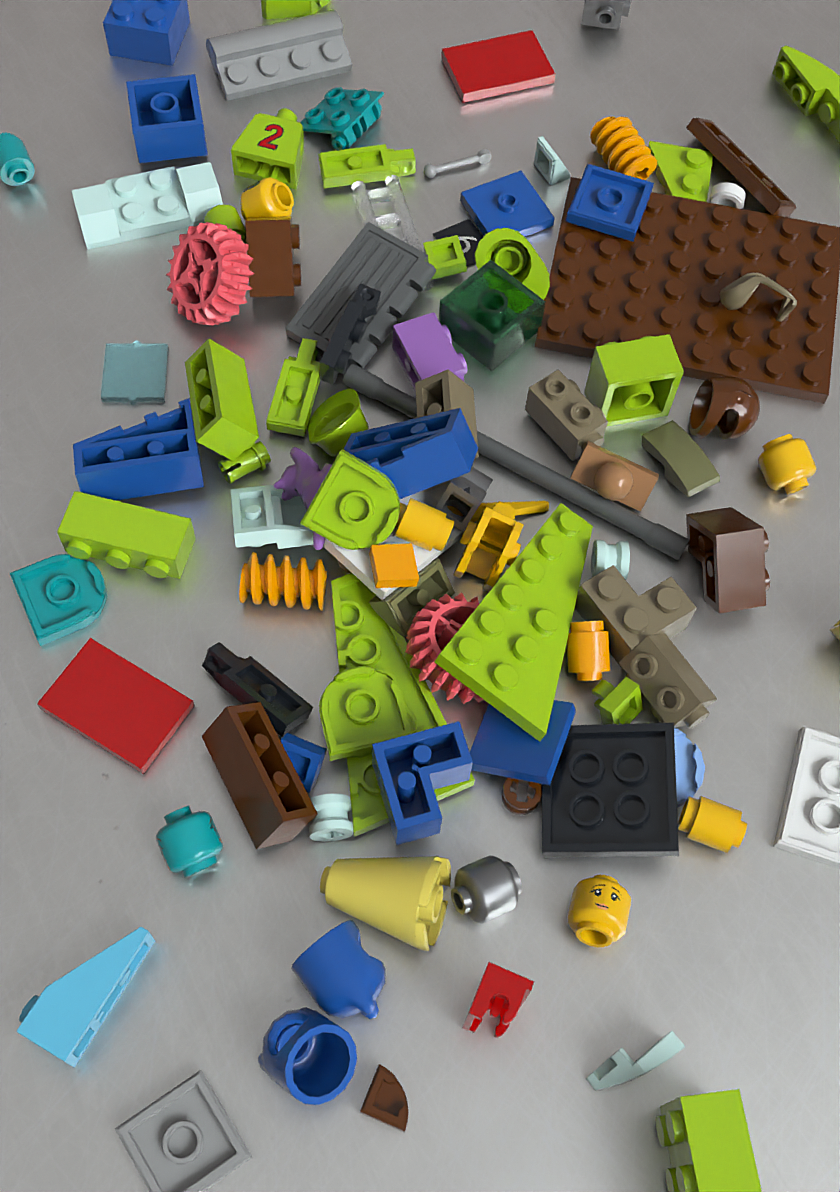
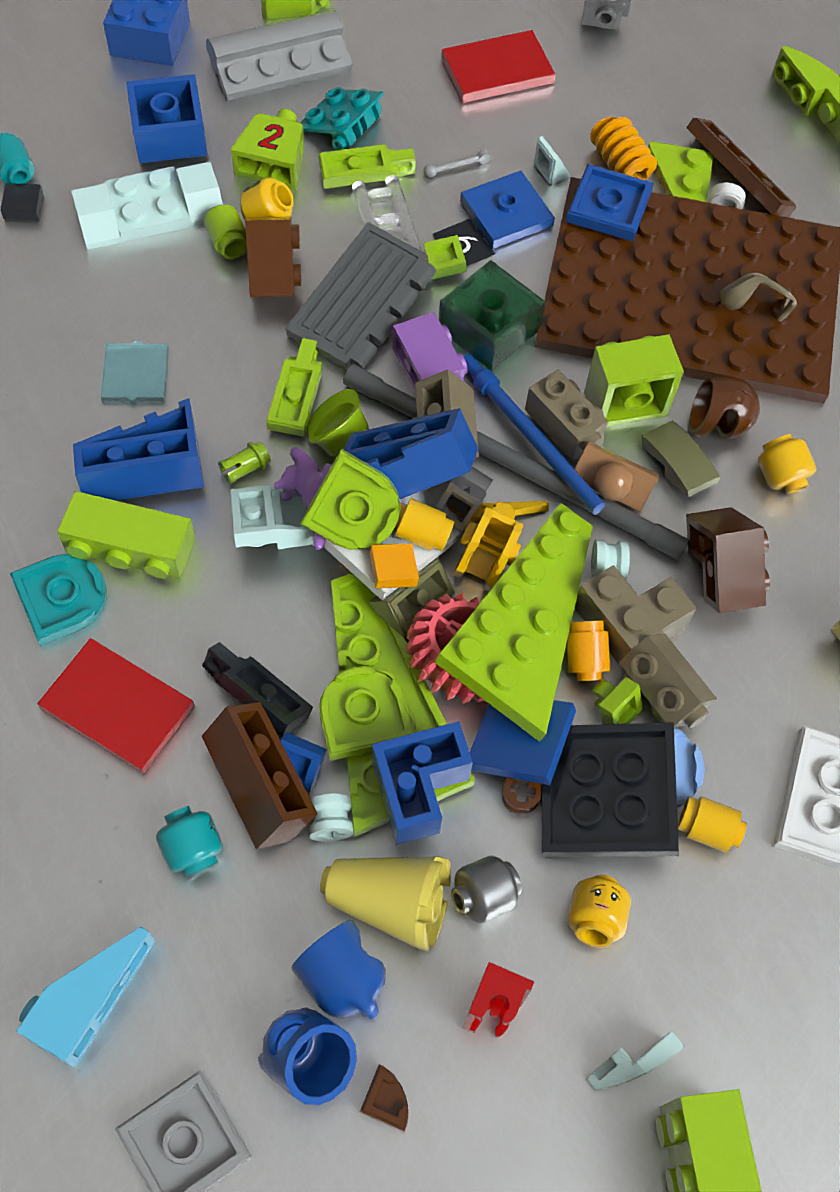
(21, 201): none -> black tile
(209, 274): coral gear -> none
(221, 400): lime brick -> none
(283, 581): light orange piece -> none
(349, 330): black hinge -> none
(489, 385): none -> blue bar
(516, 256): lime piece -> none

